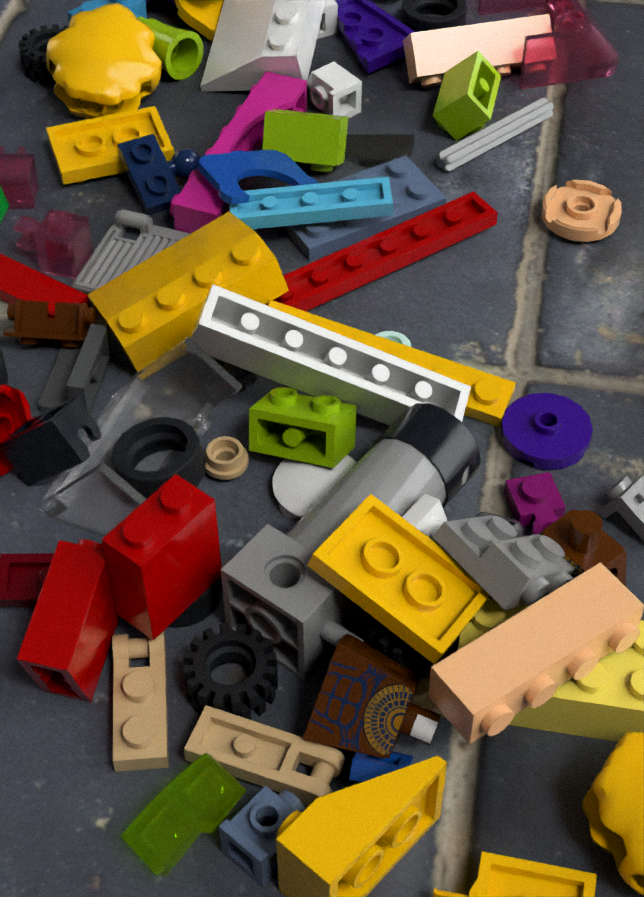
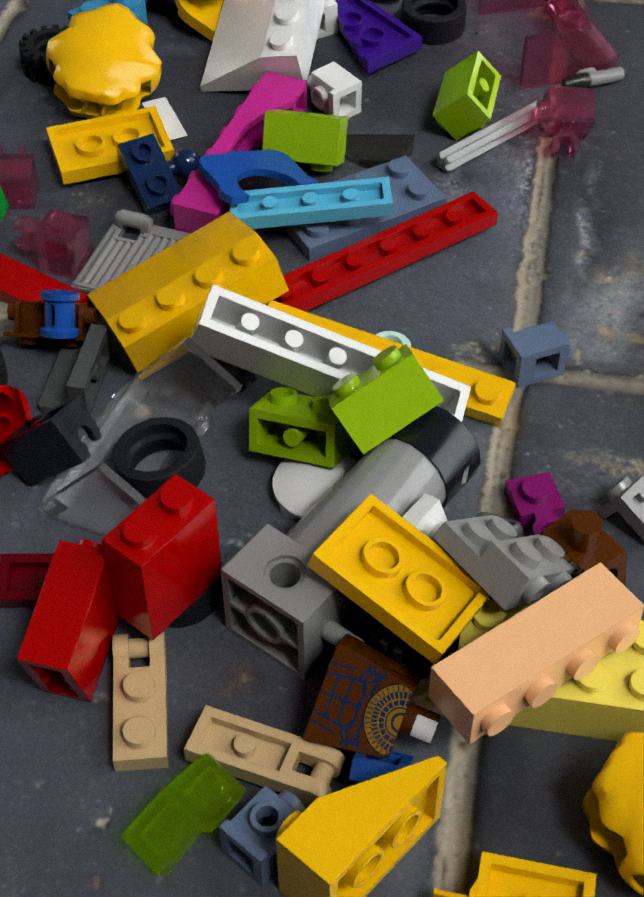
(59, 314): none -> blue bush
(169, 119): none -> white sticker
(176, 48): lime plant -> none
(225, 458): tan plate -> none
(231, 648): black tyre -> none
(383, 397): none -> lime brick
(500, 42): light nougat brick -> none
(533, 353): none -> sand blue brick
(546, 430): dark purple plate -> none
(565, 116): none -> clear pink brick
(581, 211): light nougat plate -> none
(591, 77): none -> piece

